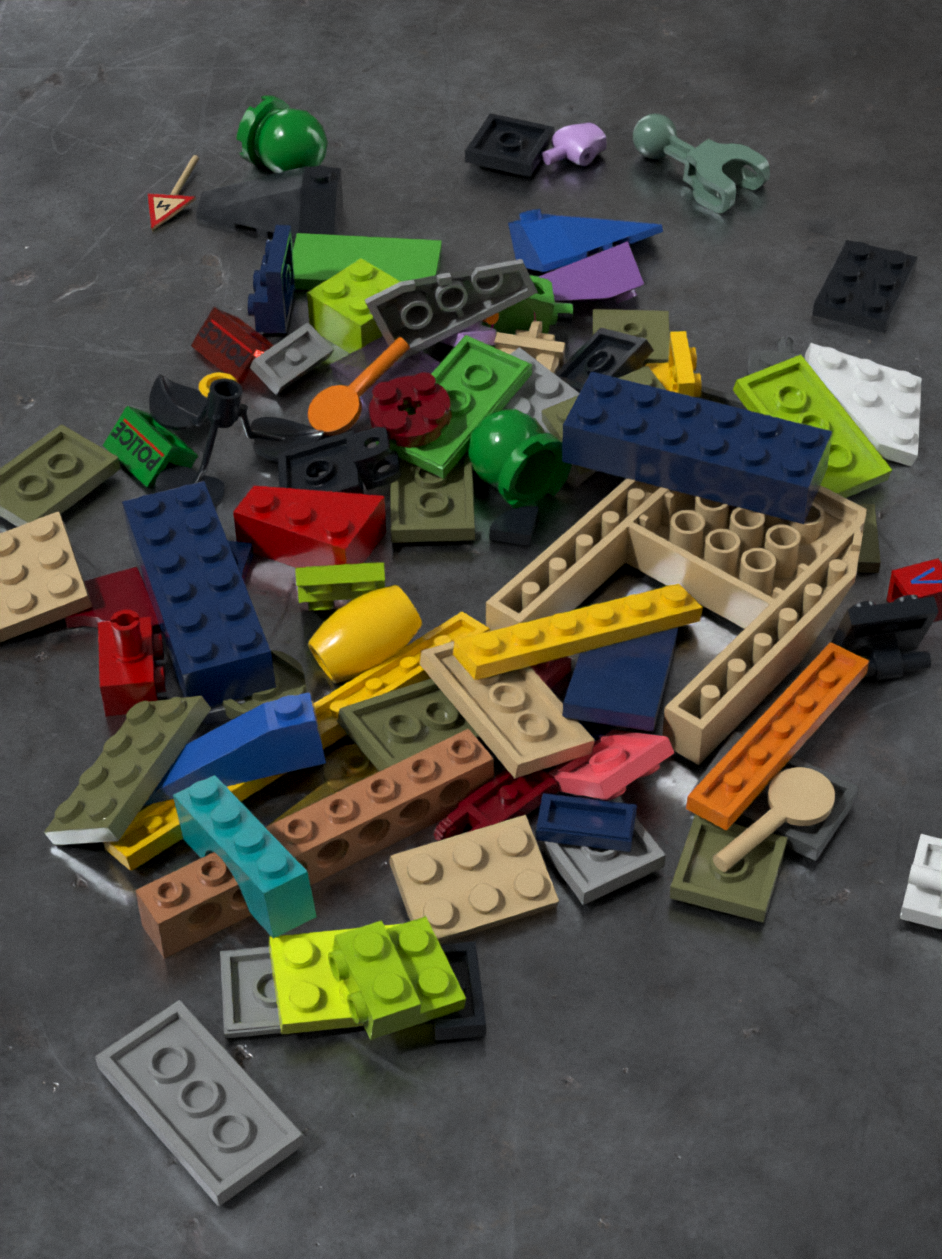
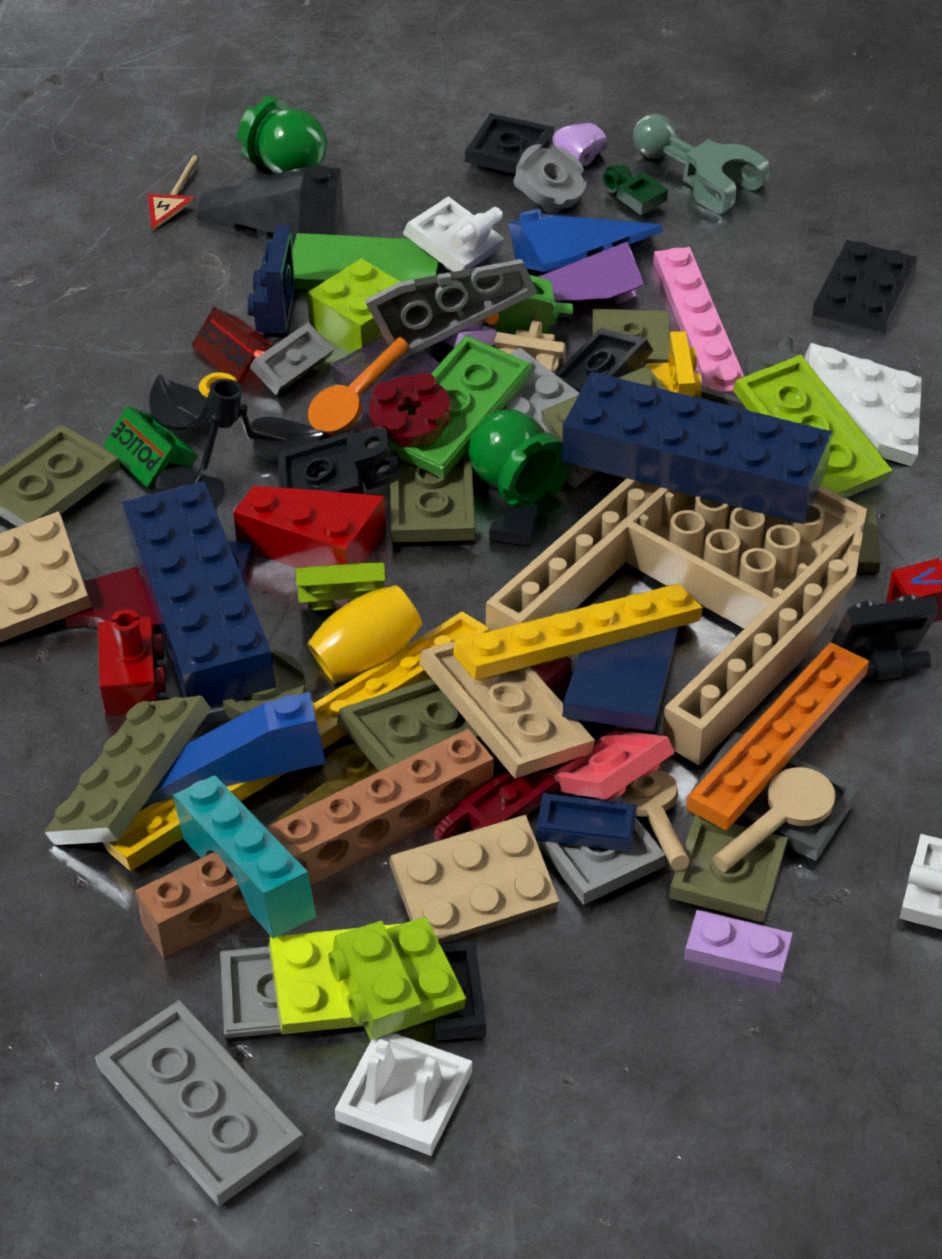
(404, 1092): none -> white plate
(455, 234): none -> white plate
(551, 194): none -> light grey plate
(637, 192): none -> dark green plate
(653, 797): none -> tan piece
(698, 317): none -> bright pink plate
(738, 946): none -> lavender plate

